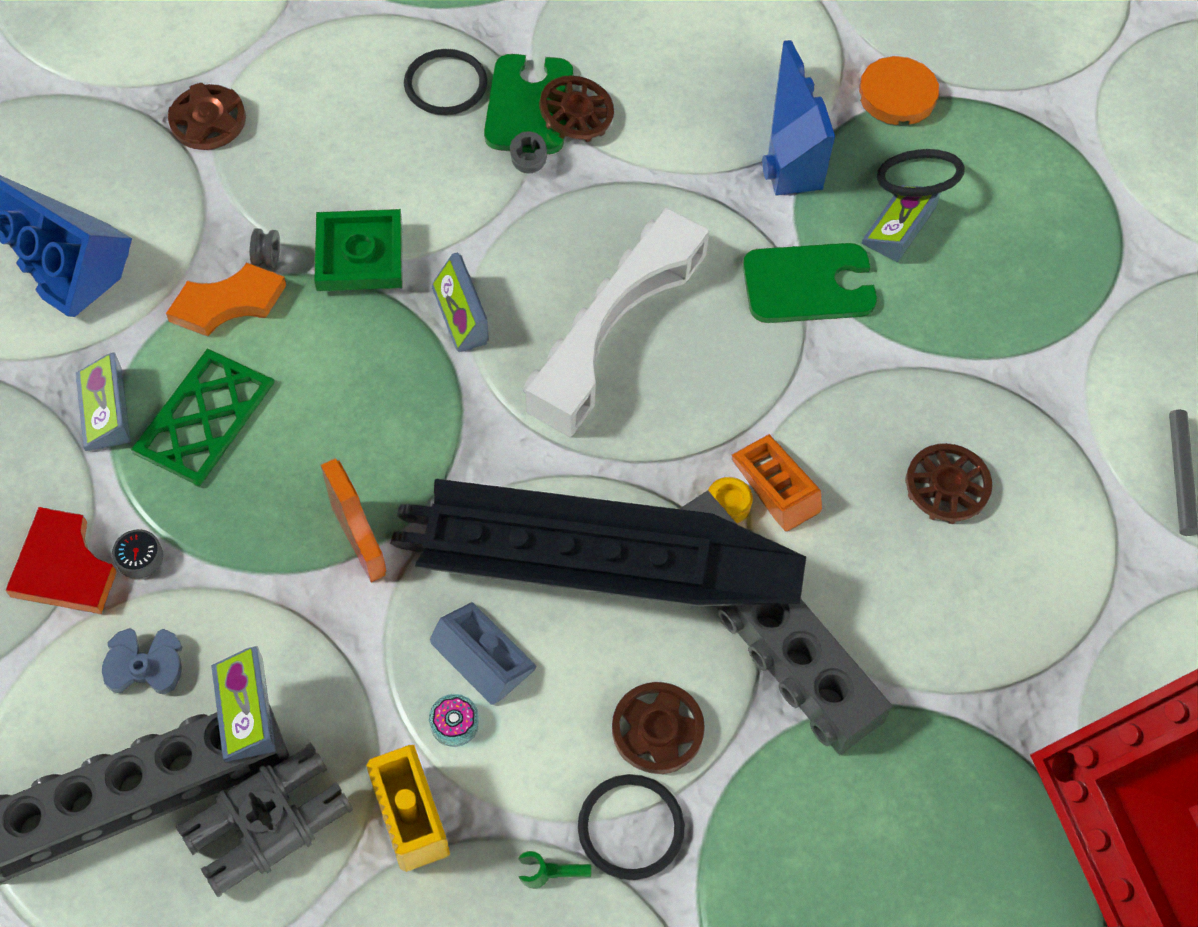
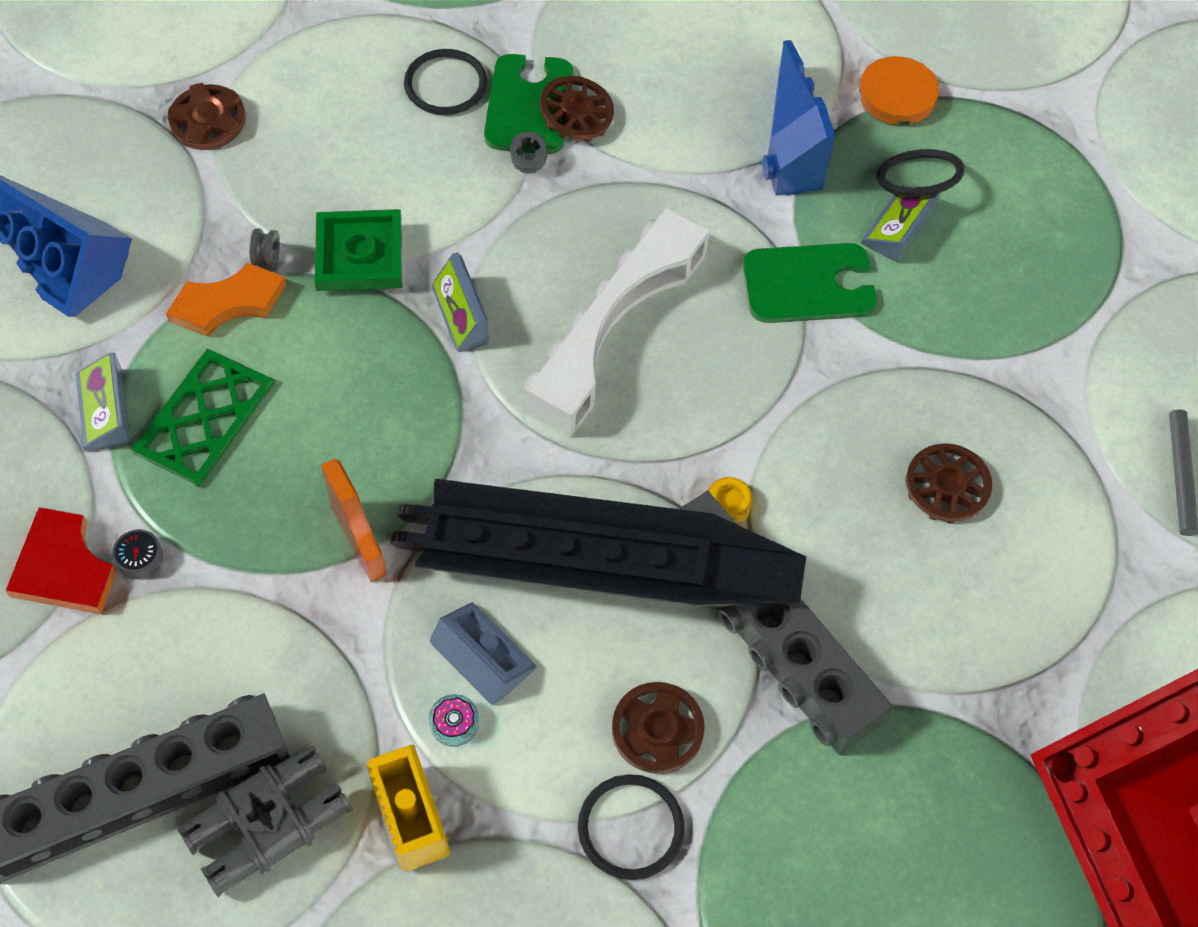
(158, 668): sand blue piece -> none
(243, 705): slope -> none
(550, 870): green hand -> none
(790, 506): orange slope -> none

